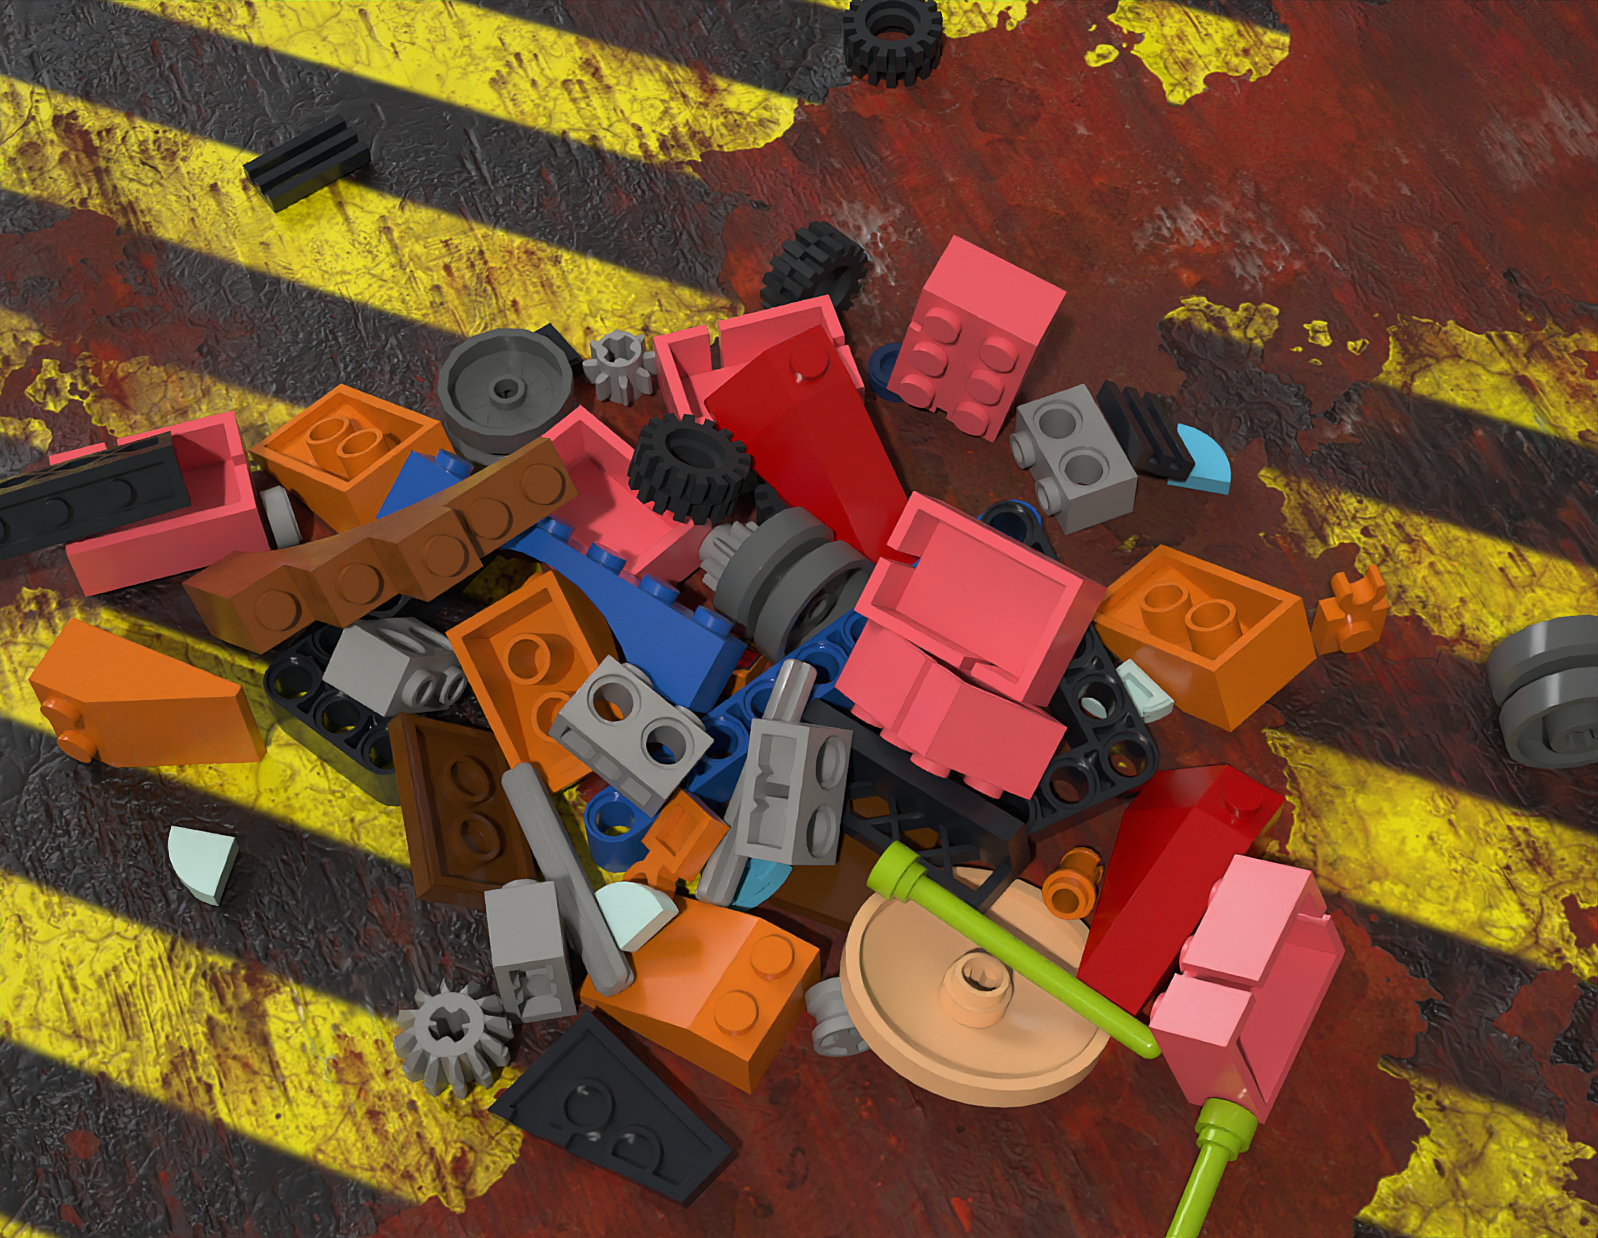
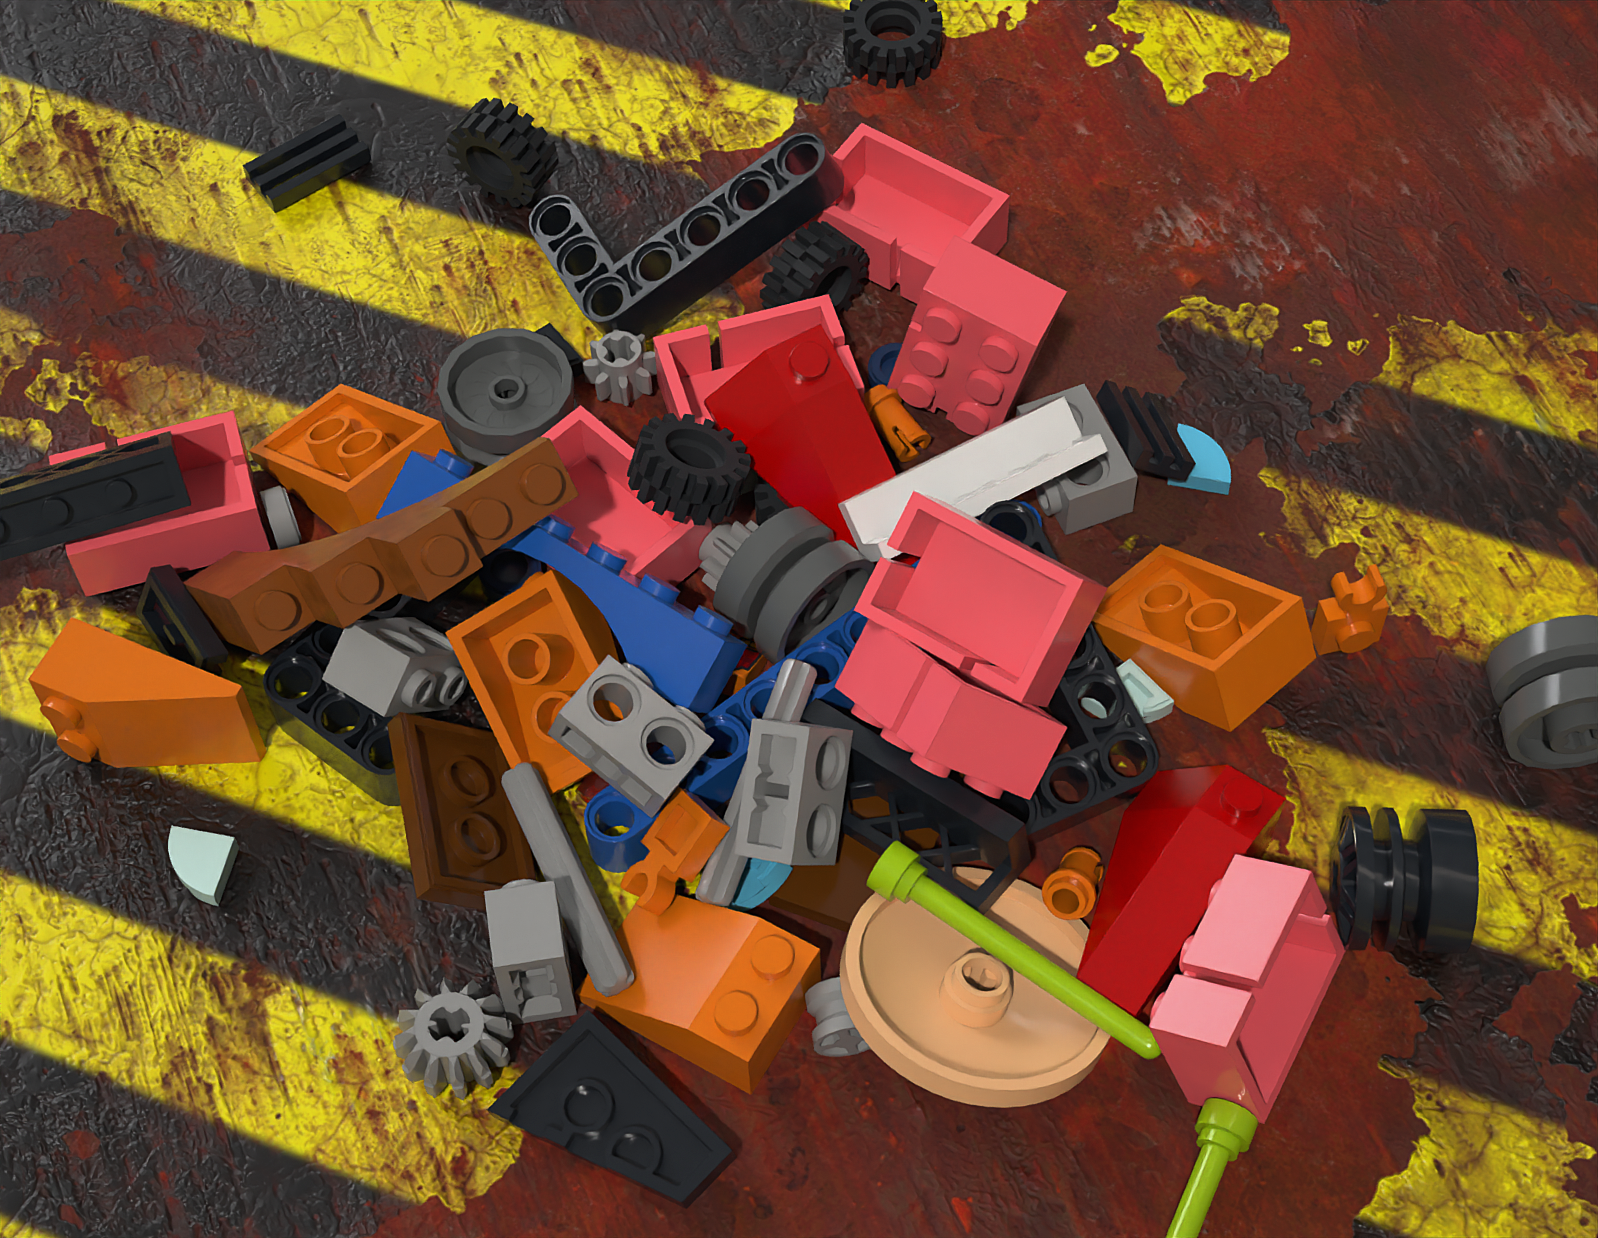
(178, 622): none -> black tile
(502, 152): none -> black tyre
(505, 572): none -> dark blue tile
(633, 292): none -> black beam
(634, 912): light aqua tile -> none
(895, 422): none -> orange pin
(909, 209): none -> coral piece
(975, 473): none -> white fence
(1414, 880): none -> black wheel

